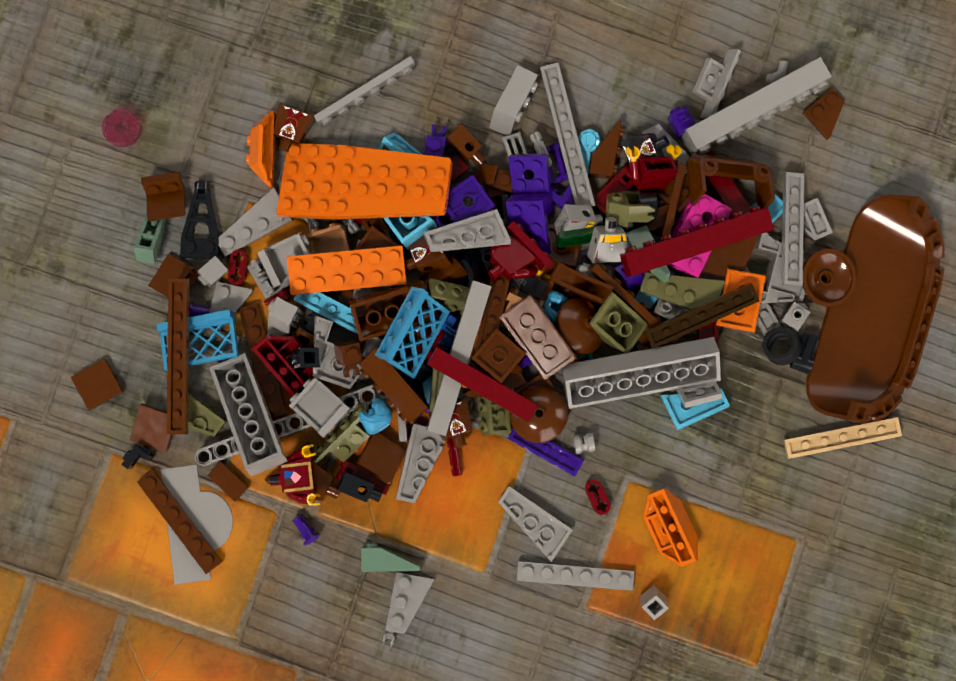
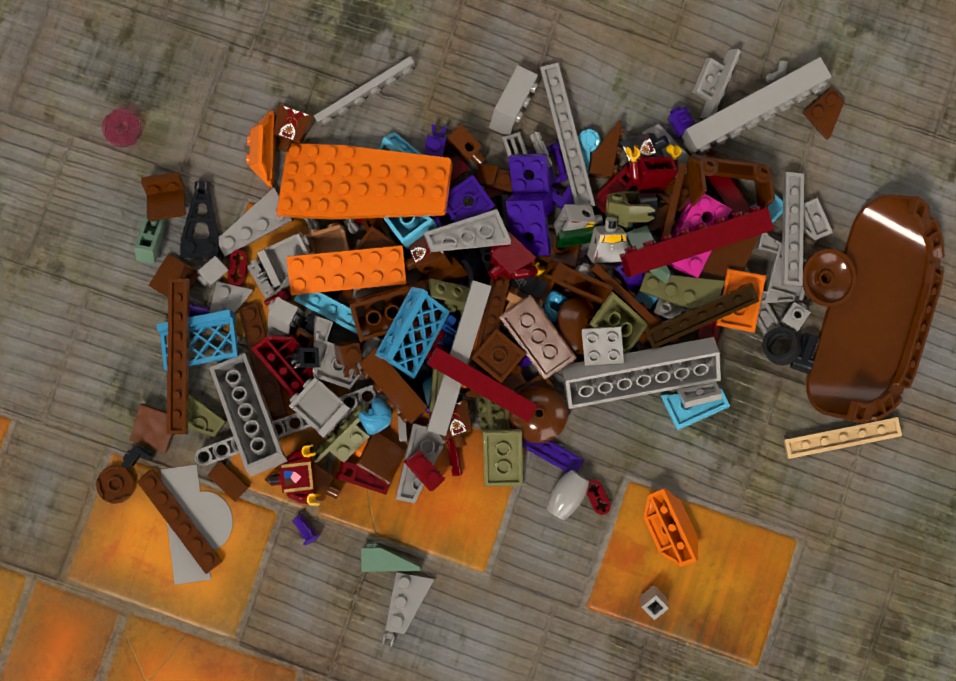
(97, 384): reddish brown tile -> none
(115, 484): none -> reddish brown tile
(351, 482): black torso -> none
(424, 470): none -> dark red brick
(503, 457): none -> olive tile
(540, 526): light grey wing -> none
(543, 259): dark red plate -> none
(567, 494): none -> light grey piece
(575, 575): light grey plate -> none
(588, 441): light grey wheel -> none
(602, 346): none -> light grey hinge

